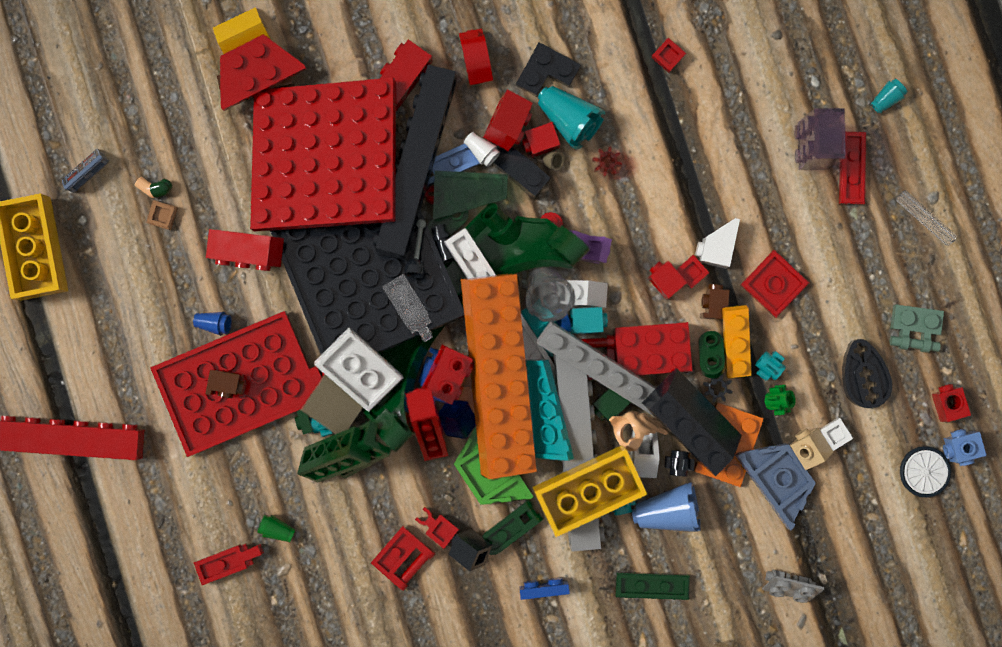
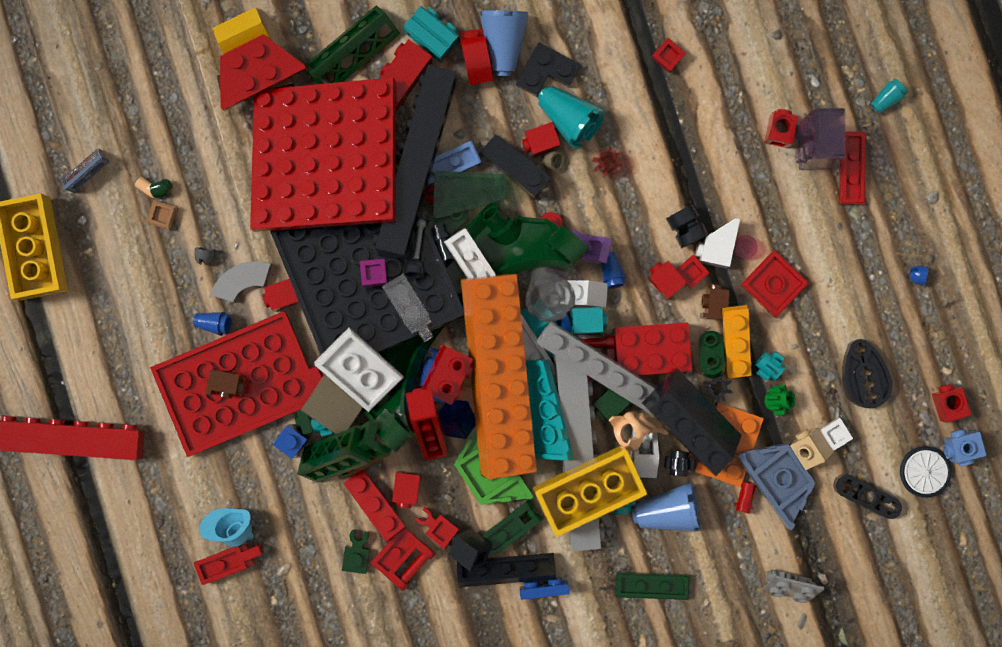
(203, 254): none -> dark grey hinge
(227, 526): none -> medium azure piece
(240, 278): none -> light grey tile
(244, 249): red brick -> none
(274, 528): green cone -> none
(280, 295): none -> red brick
(291, 441): none -> blue brick
(350, 41): none -> dark green fence
(356, 556): none -> dark green plate
(373, 272): none -> magenta plate
(375, 505): none -> red plate
(406, 489): none -> red brick
(431, 33): none -> teal brick
(483, 150): white cone -> none
(504, 38): none -> medium blue cone
(508, 119): red brick -> none
(509, 570): none -> black plate
(613, 272): none -> blue cone
(683, 218): none -> black wheel
(745, 247): none -> clear pink plate
(746, 498): none -> red pin
(776, 138): none -> red brick
(870, 506): none -> black beam
(919, 274): none -> blue hinge
(919, 320): sand green plate -> none
(925, 217): clear axle -> none

